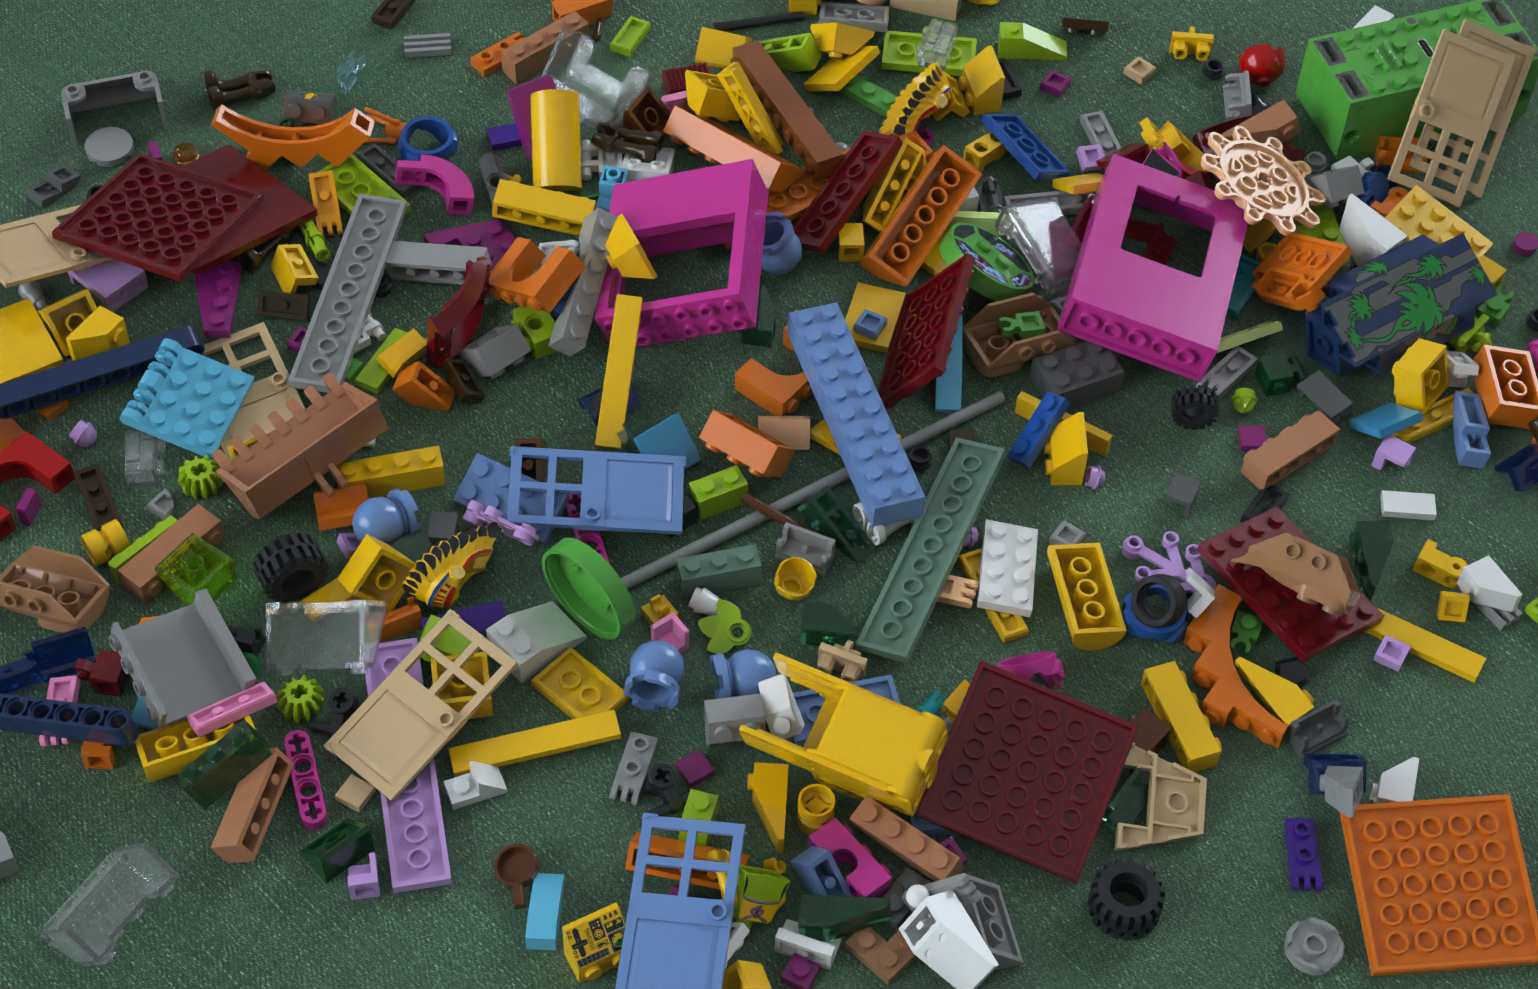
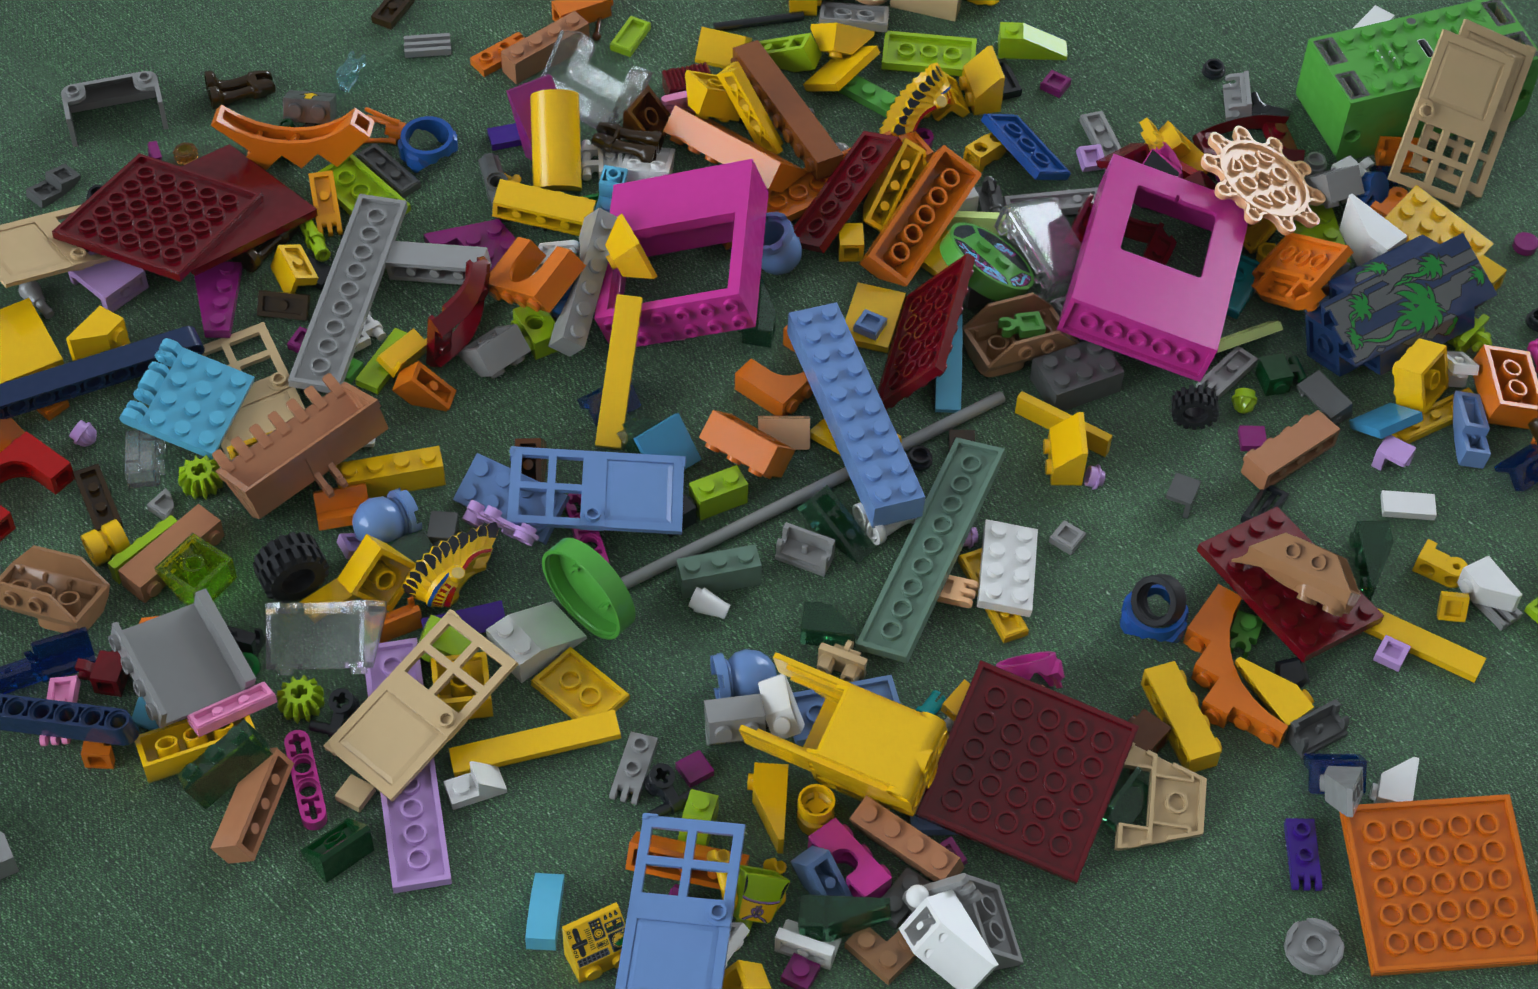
(28, 506): magenta tile -> none
(65, 316): yellow slope -> none
(106, 902): clear windscreen -> none
(109, 146): light grey tile -> none
(364, 880): lavender panel -> none
(385, 286): black plate -> none
(440, 176): dark pink arch -> none
(463, 380): dark brown plate -> none
(517, 868): reddish brown piece -> none
(655, 676): medium blue tile -> none
(657, 609): yellow tile -> none
(672, 631): bright pink panel -> none
(721, 626): lime plate -> none
(770, 511): reddish brown bar -> none
(795, 578): yellow hair -> none
(937, 43): clear brick -> none
(1038, 429): blue plate -> none
(1078, 184): yellow tile -> none
(1087, 595): yellow brick -> none
(1094, 27): dark brown plate -> none
(1123, 919): black tyre -> none
(1139, 70): tan tile -> none
(1169, 567): lavender plant -> none
(1191, 43): yellow hips -> none
(1202, 597): white panel -> none
(1263, 64): red cylinder -> none
(1275, 121): nougat slope -> none
(1496, 307): bright green plate -> none

